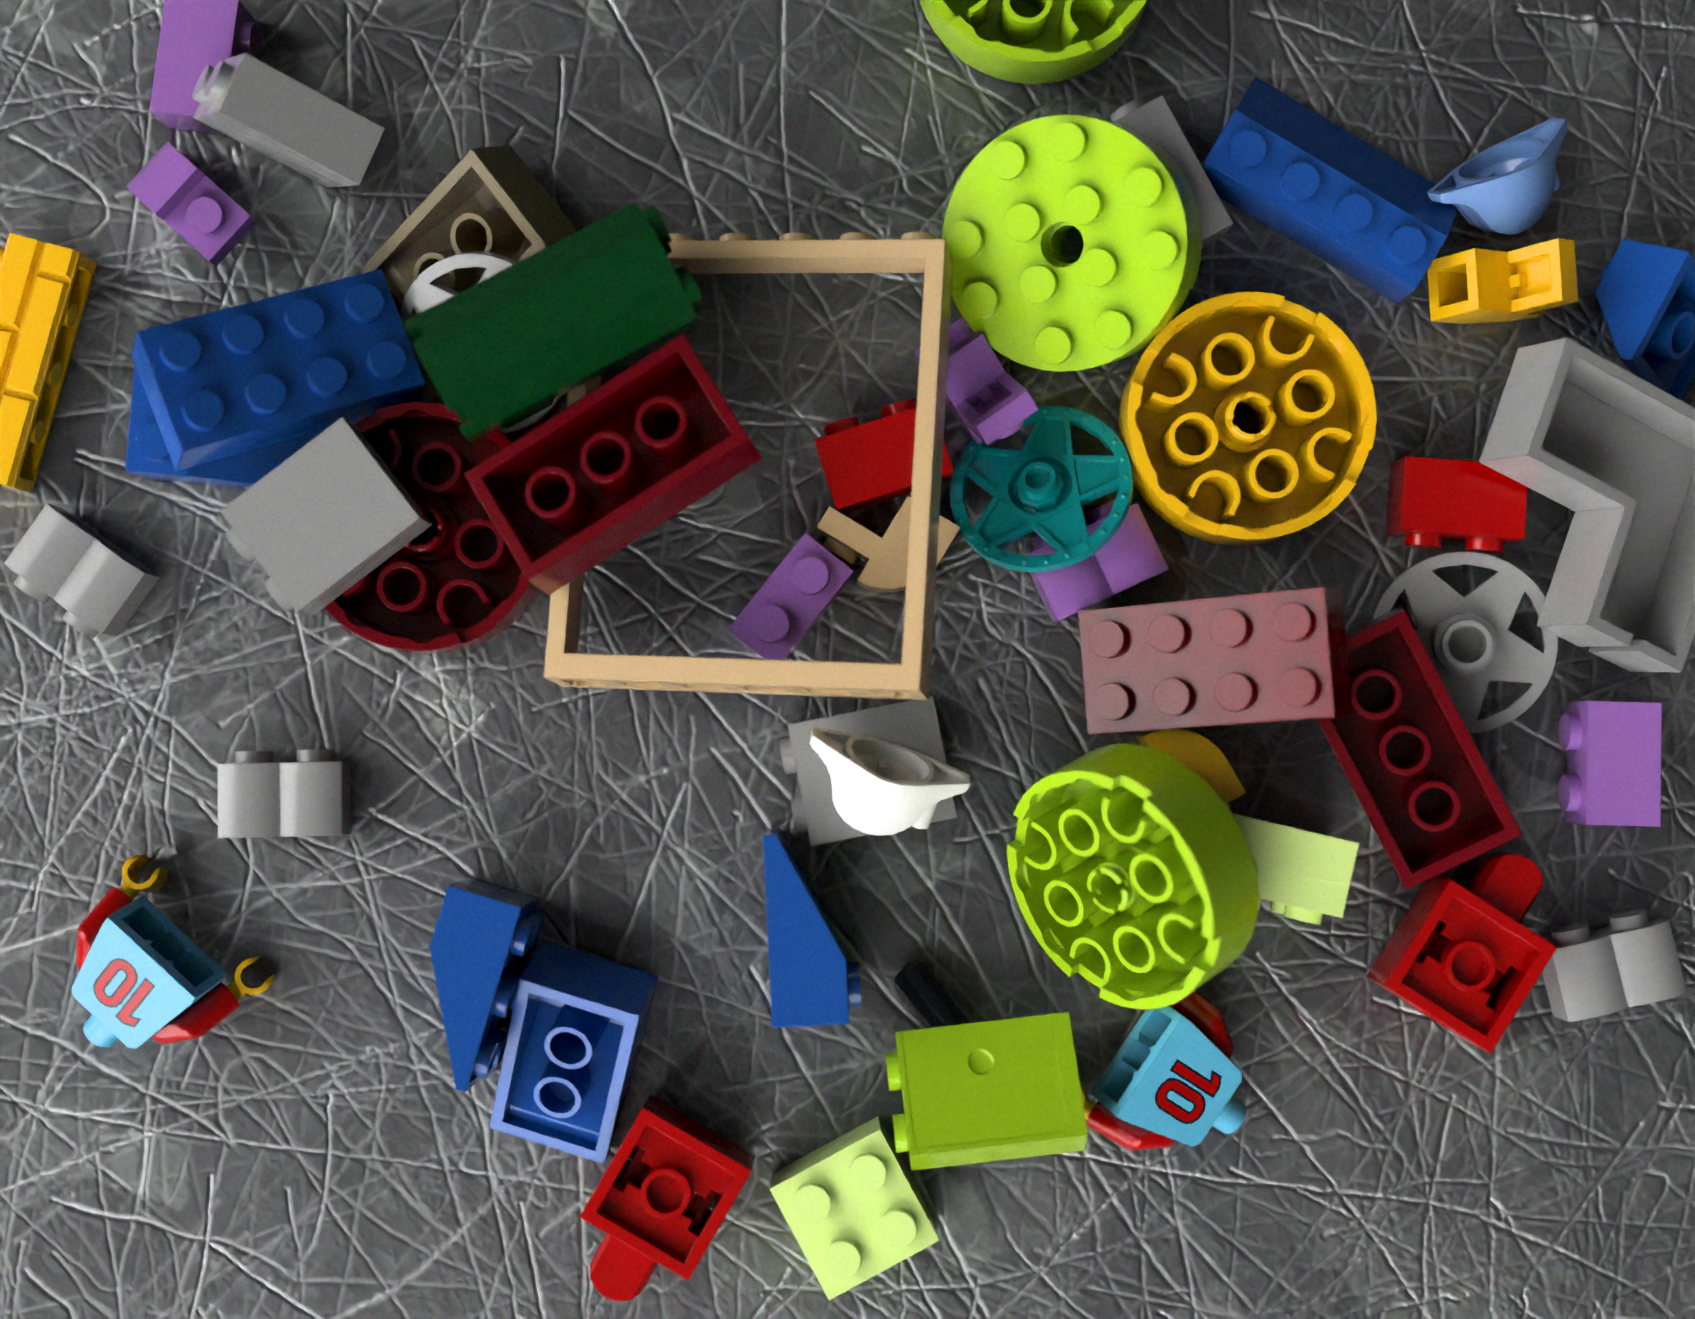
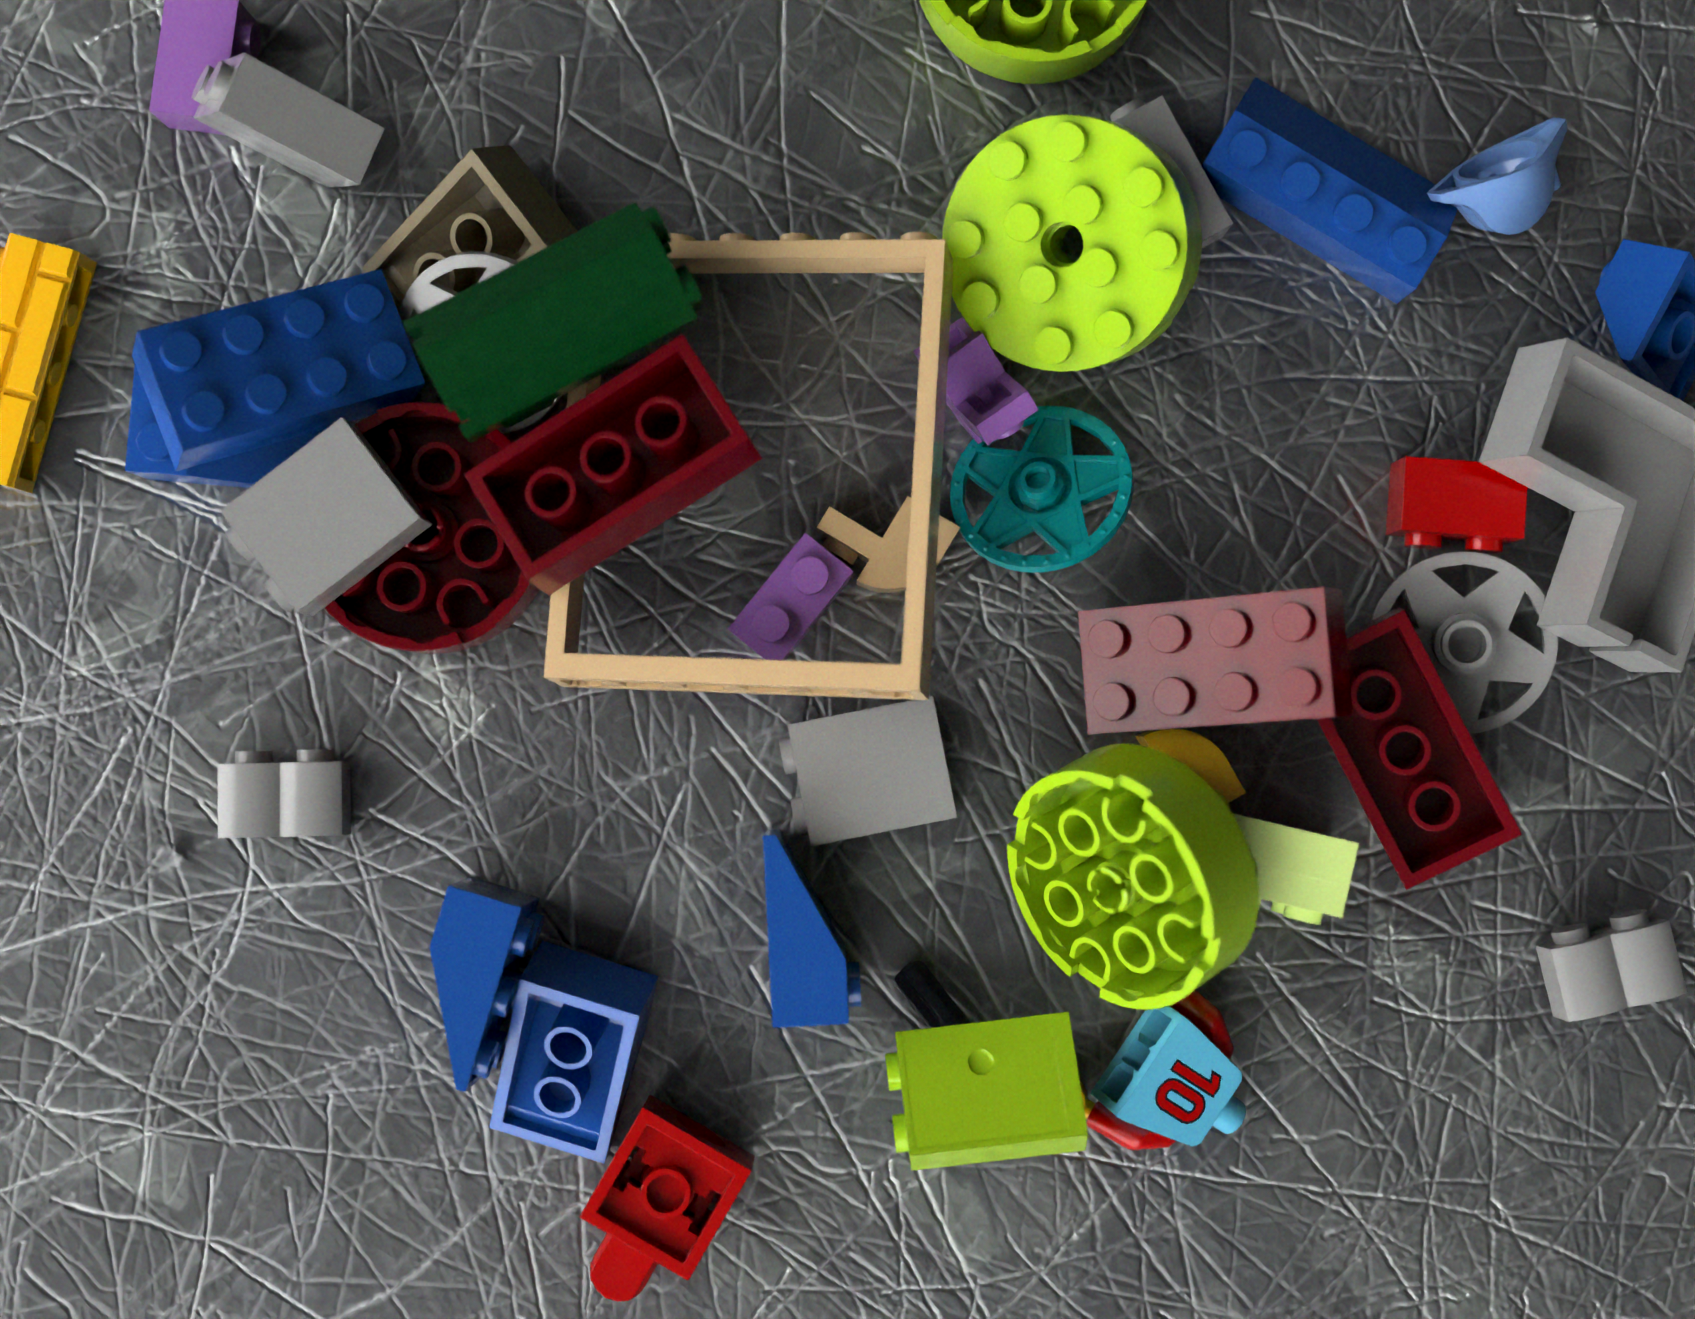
(80, 571): light grey brick -> none
(146, 974): torso -> none
(191, 203): medium lavender brick -> none
(854, 1208): yellowish green brick -> none
(873, 458): red brick -> none
(883, 784): white hat -> none
(1117, 566): medium lavender brick -> none
(1298, 381): yellow brick -> none
(1466, 953): red brick -> none
(1501, 284): yellow brick -> none
(1611, 763): medium lavender brick -> none

